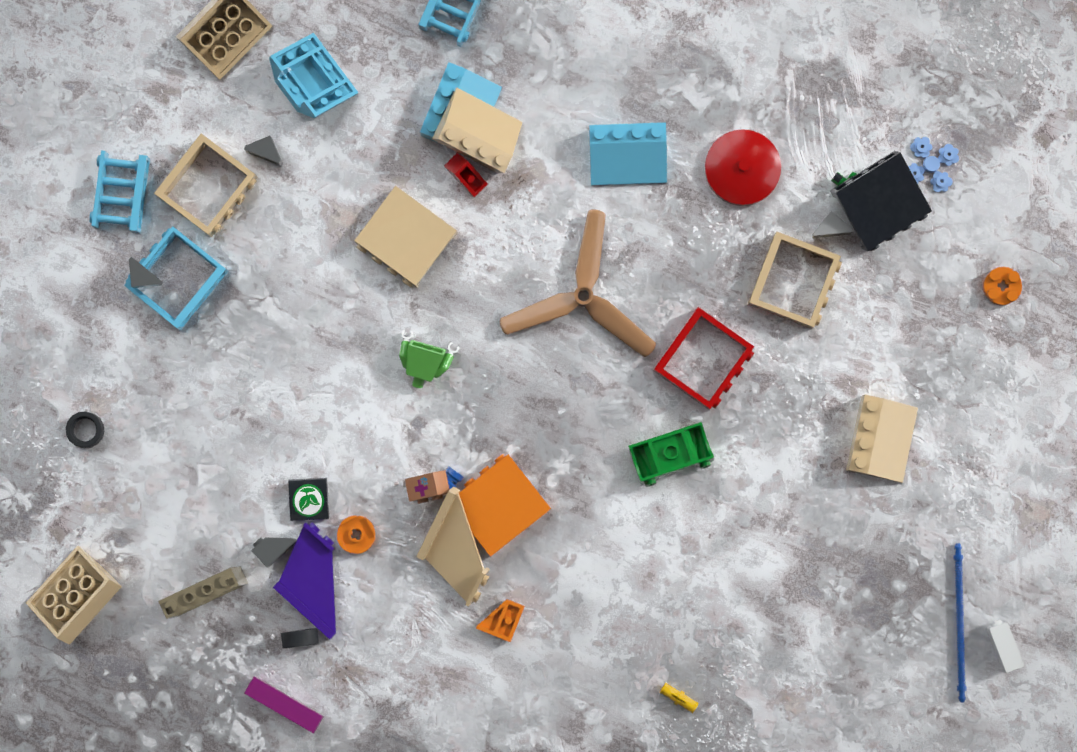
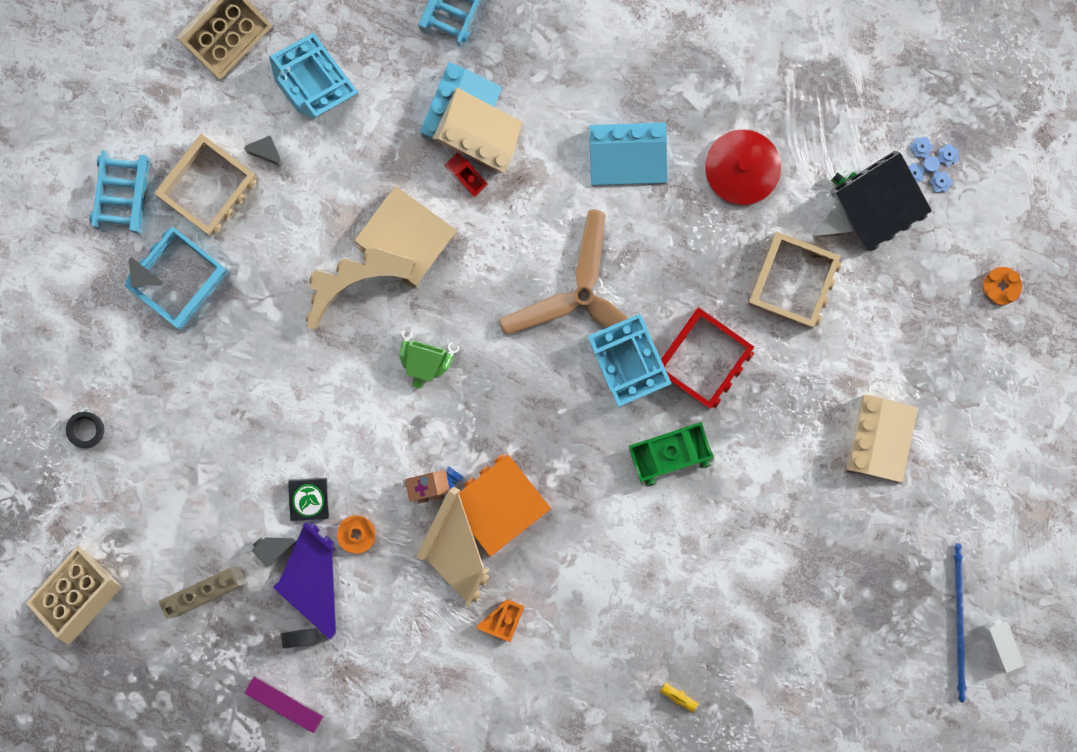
(329, 285): none -> tan arch
(629, 360): none -> medium azure slope

